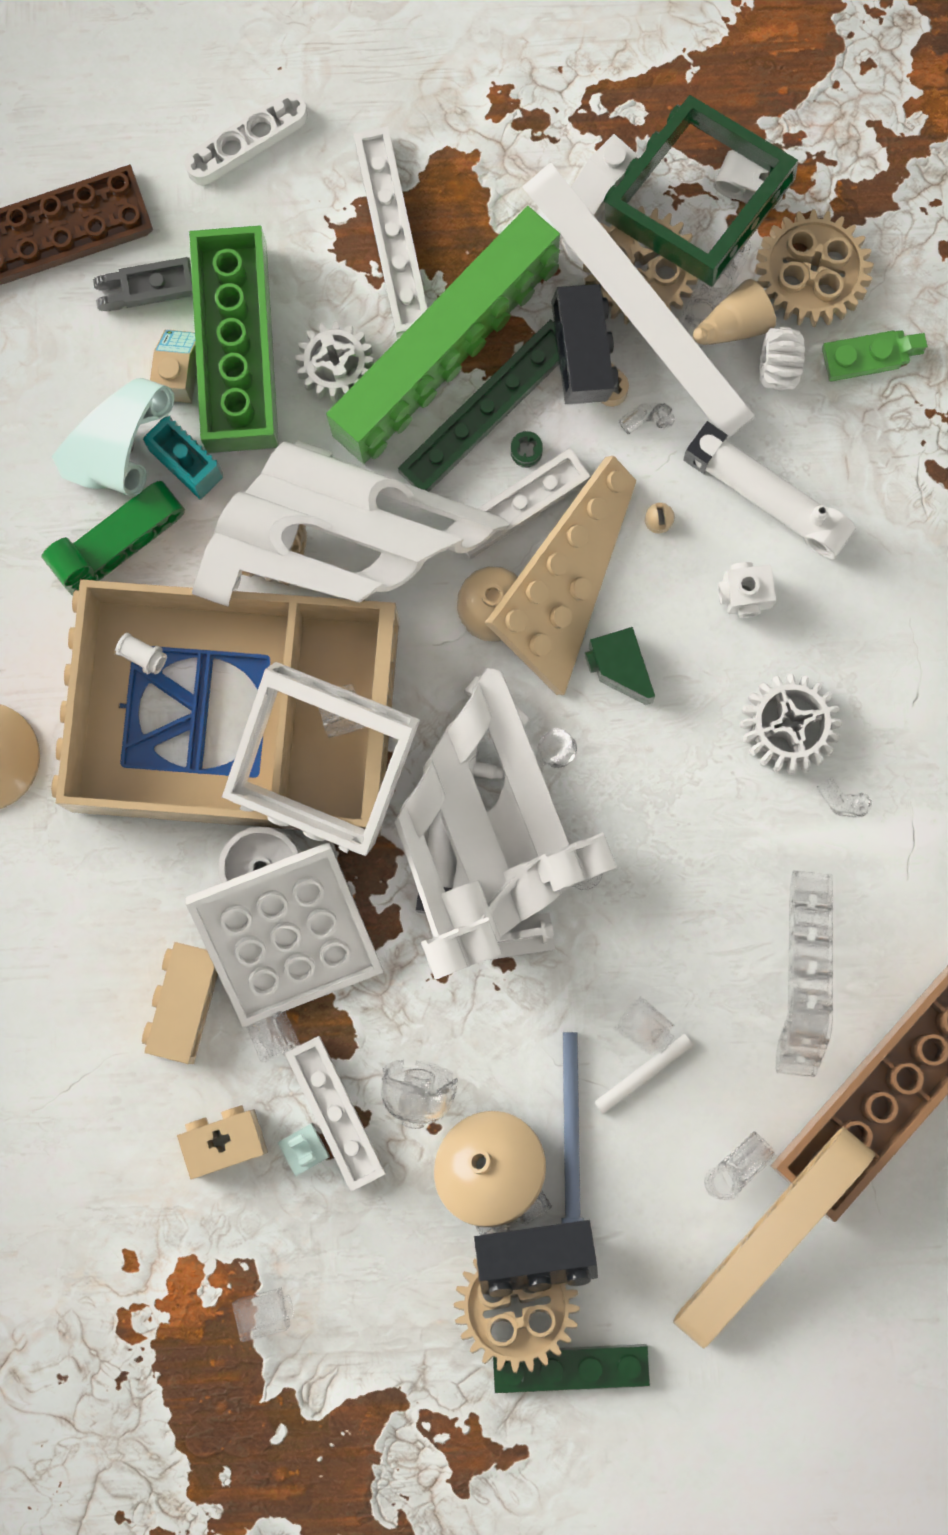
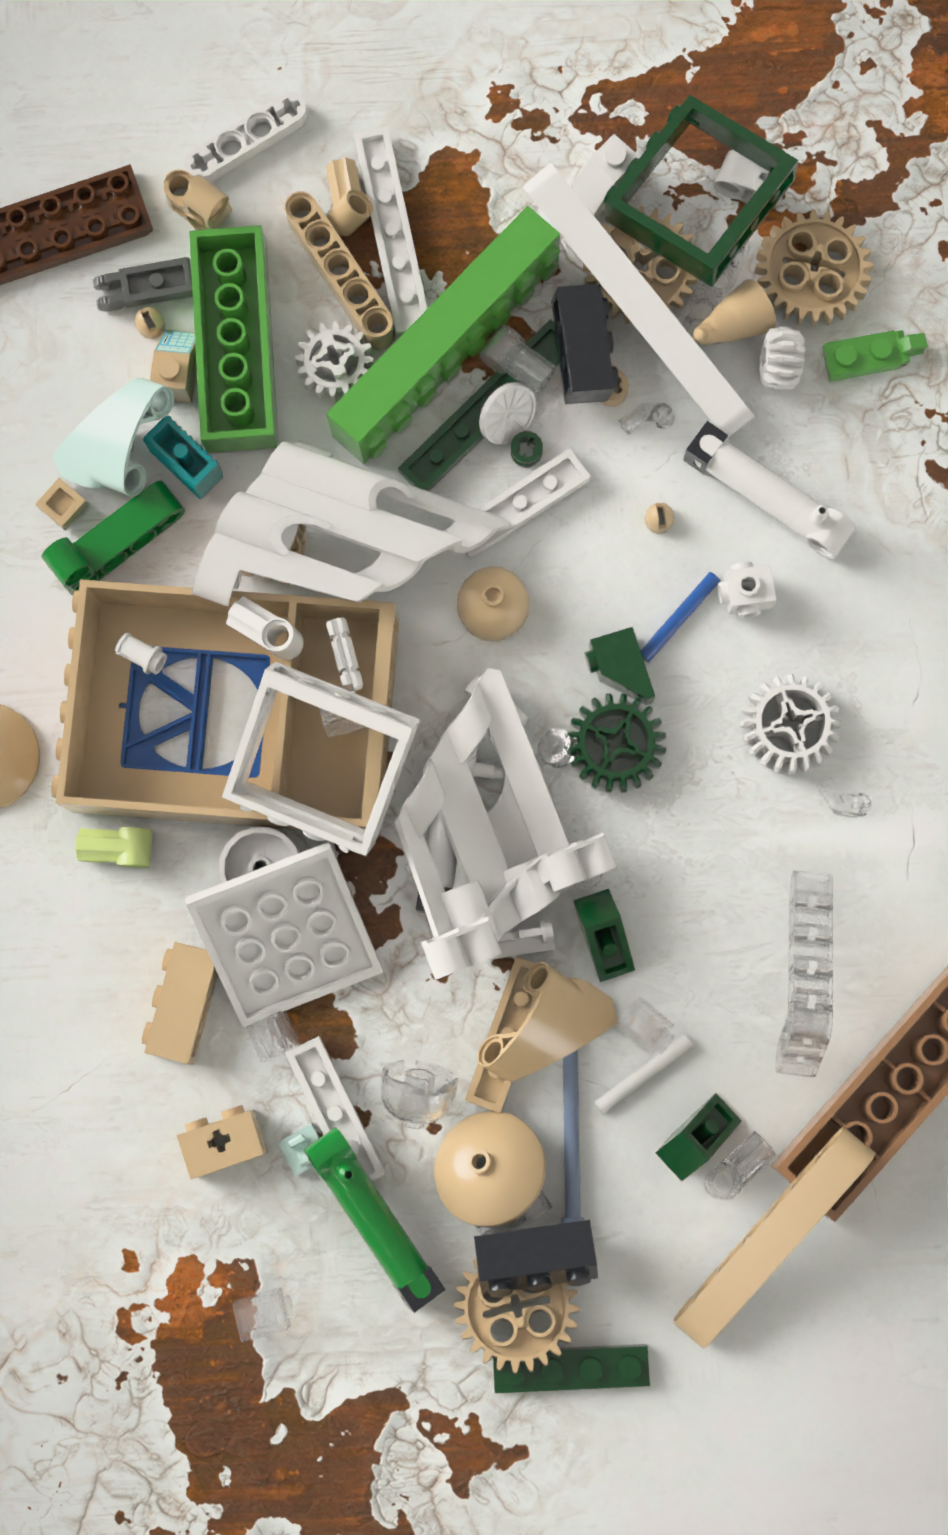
(62, 504): none -> tan plate
(124, 846): none -> yellowish green piece
(156, 317): none -> tan hinge
(201, 205): none -> tan piece
(264, 628): none -> white piece
(333, 255): none -> tan beam
(344, 653): none -> white axle
(350, 203): none -> tan piece
(374, 1220): none -> green piece
(507, 413): none -> white wheel
(510, 354): none -> clear piece
(514, 1007): none -> tan plate
(556, 592): tan wing -> none
(561, 1021): none -> tan panel
(604, 935): none -> dark green slope
(631, 752): none -> dark green gear
(680, 615): none -> blue bar
(698, 1137): none -> dark green slope

